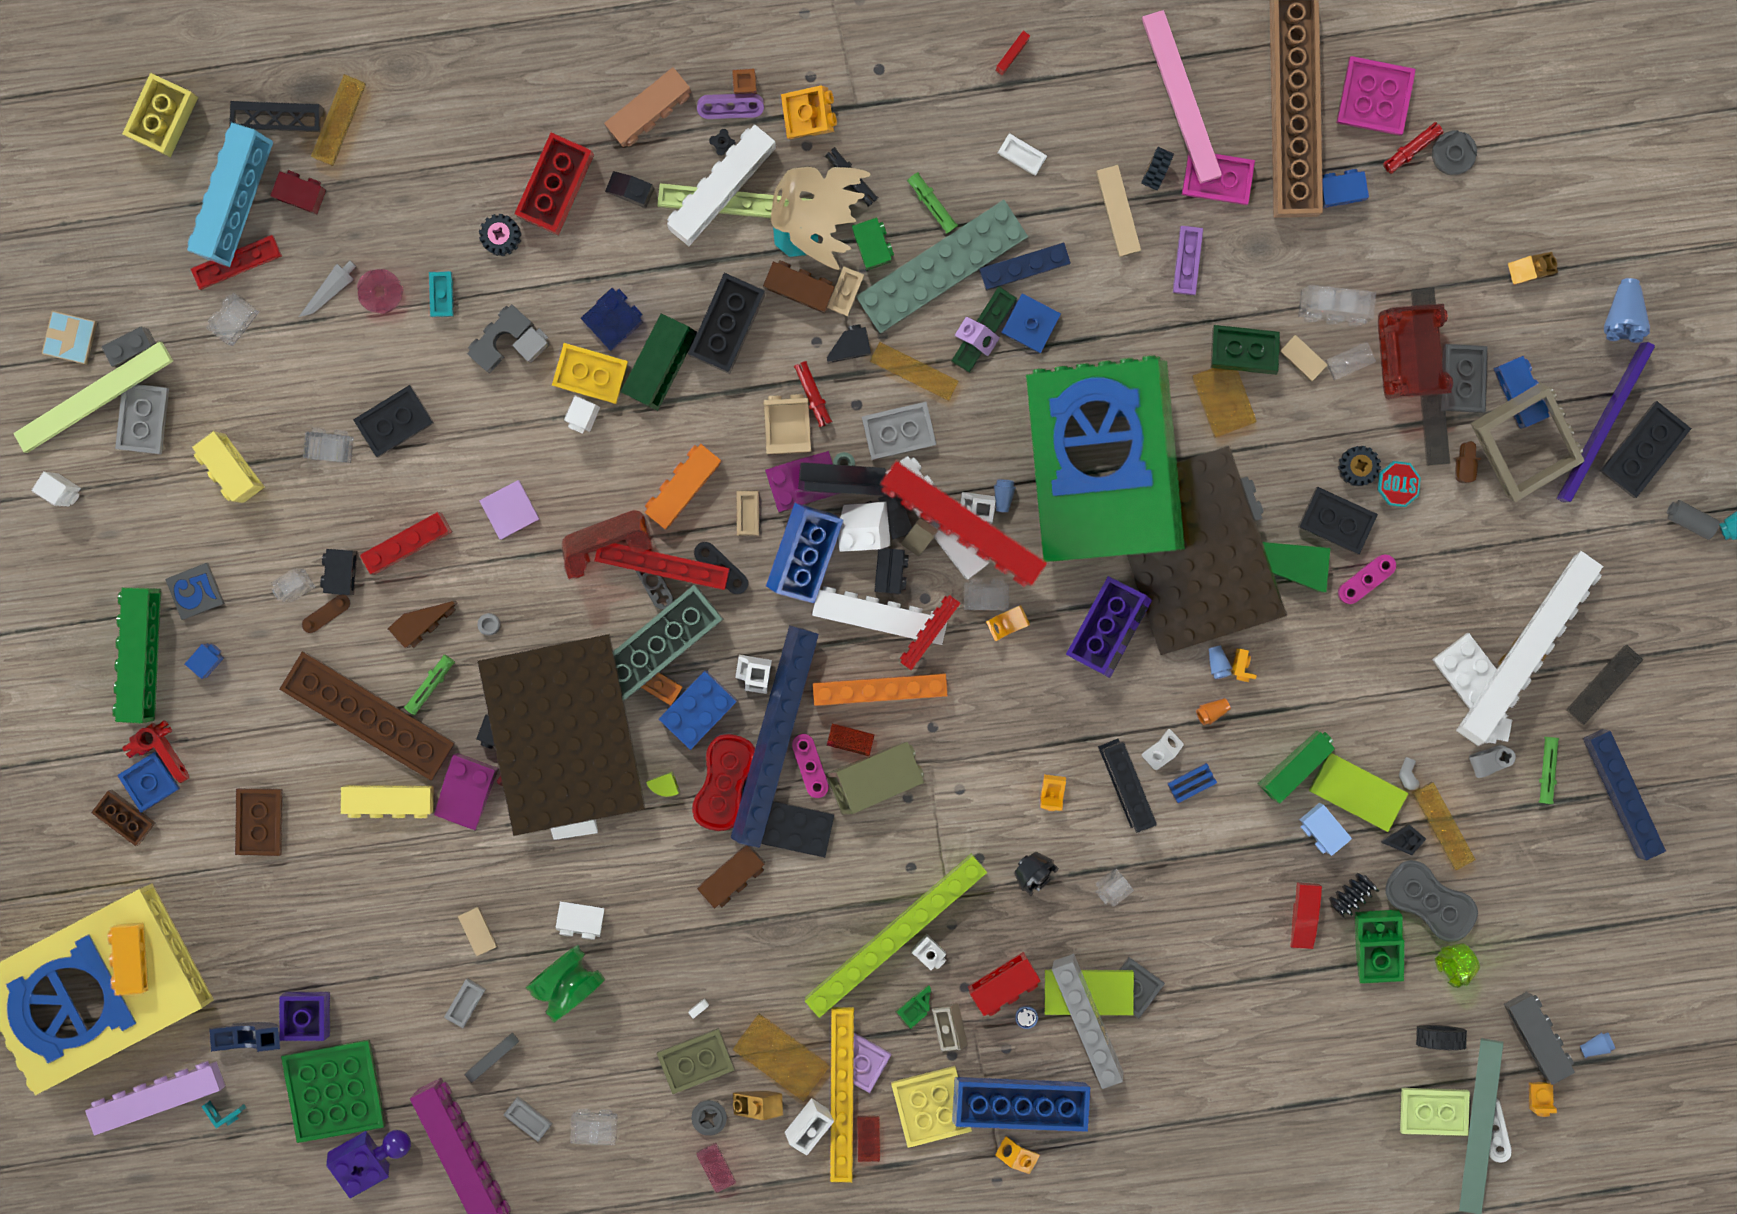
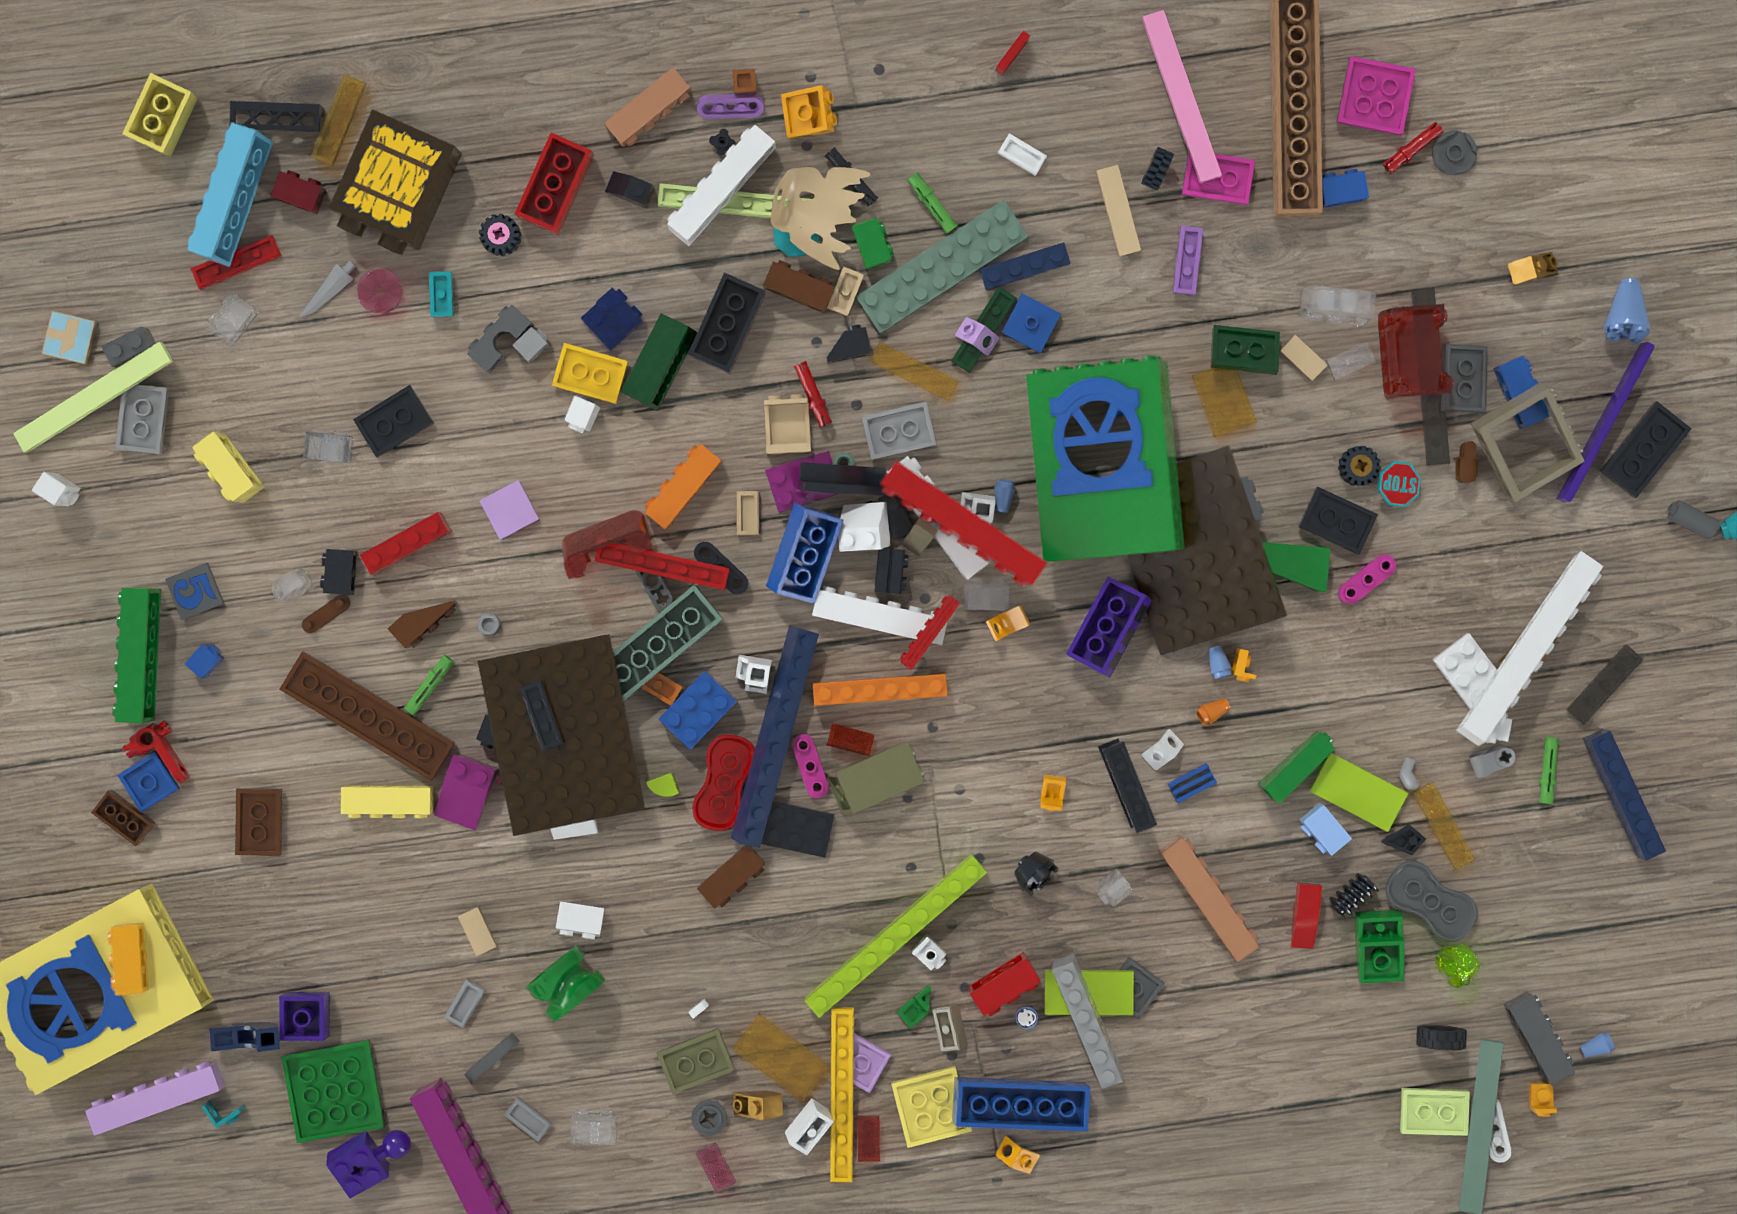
(394, 182): none -> brick
(541, 715): none -> black tile
(1209, 898): none -> nougat brick

